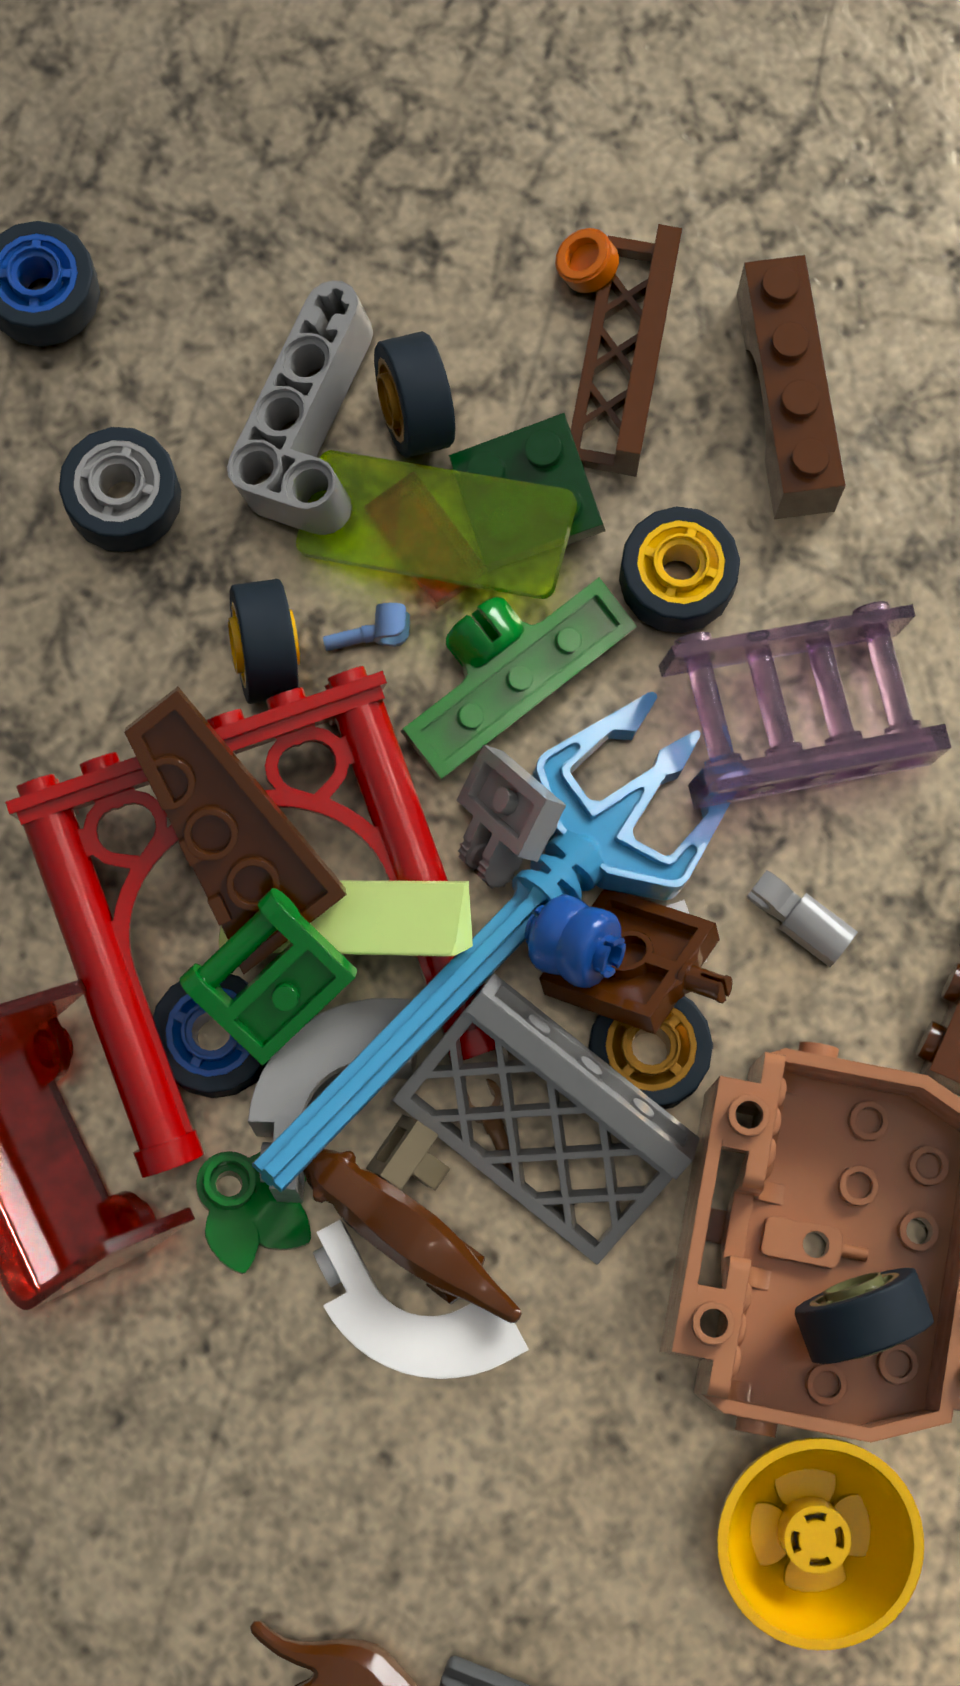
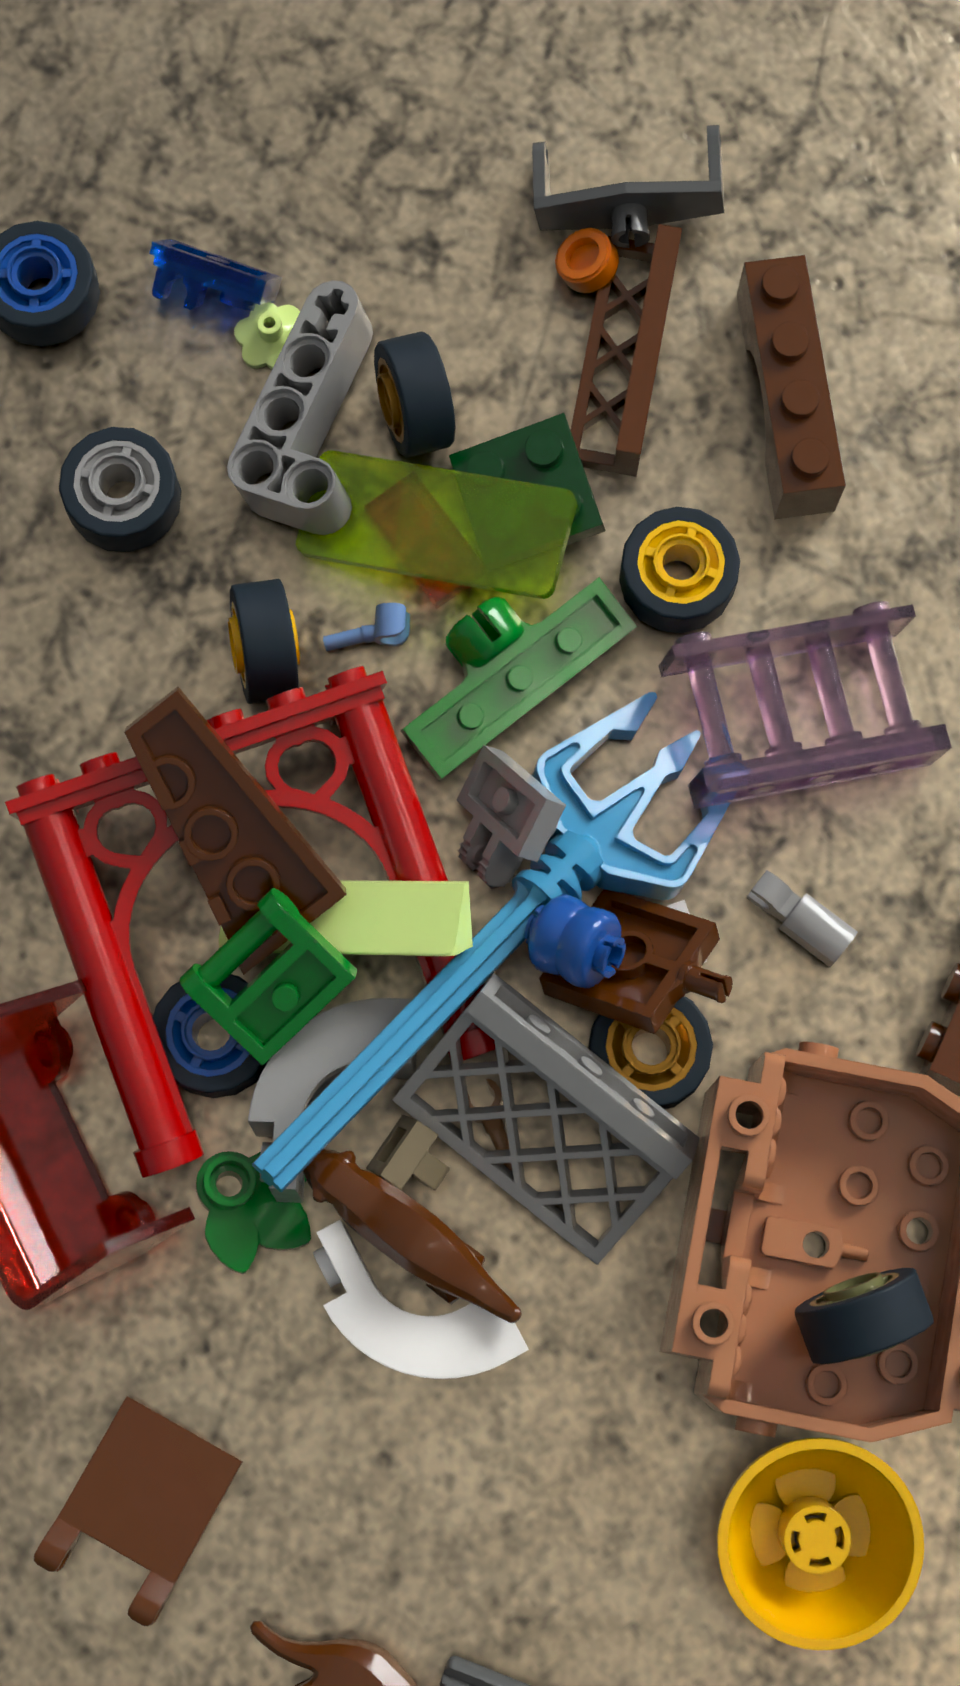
(145, 1498): none -> reddish brown flag
(239, 283): none -> clear blue plate
(263, 344): none -> yellowish green plant
(628, 204): none -> dark grey piece

